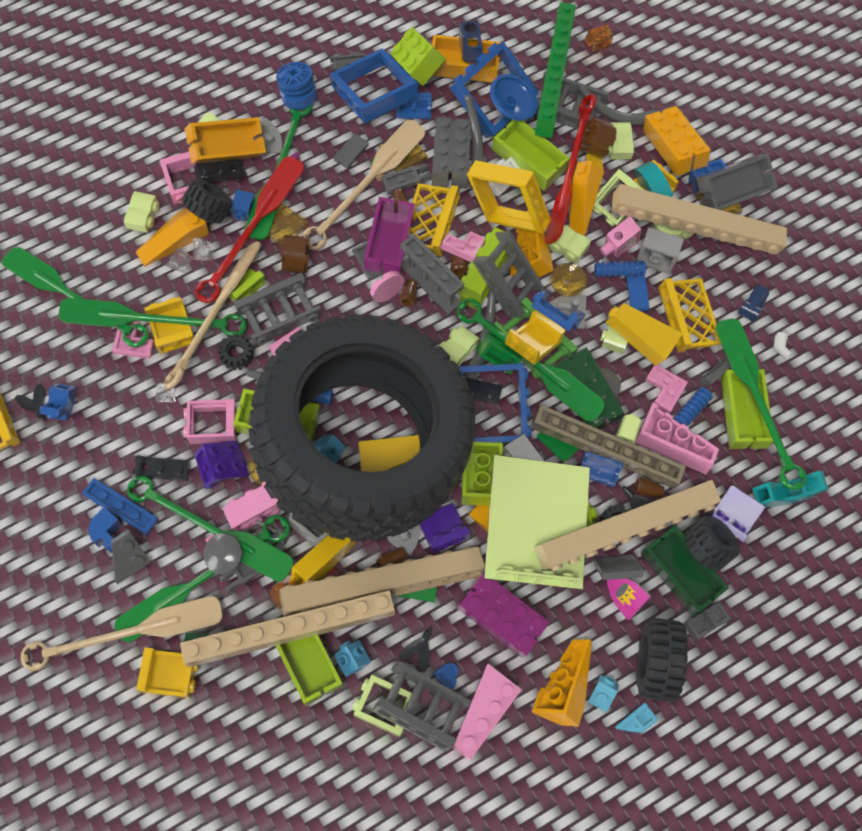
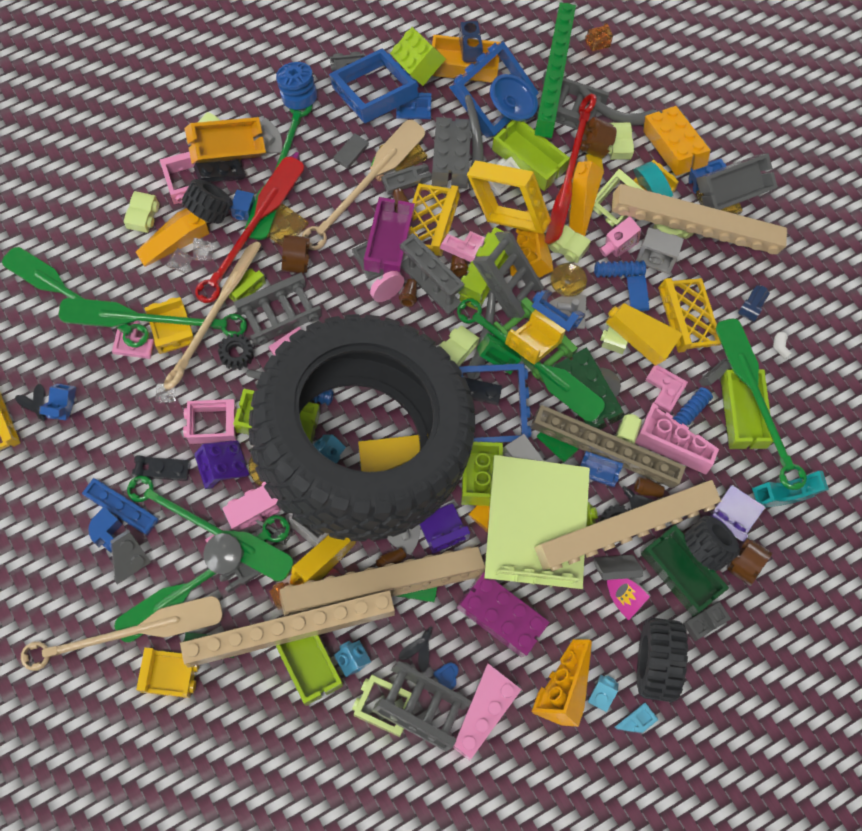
(749, 562): none -> reddish brown brick

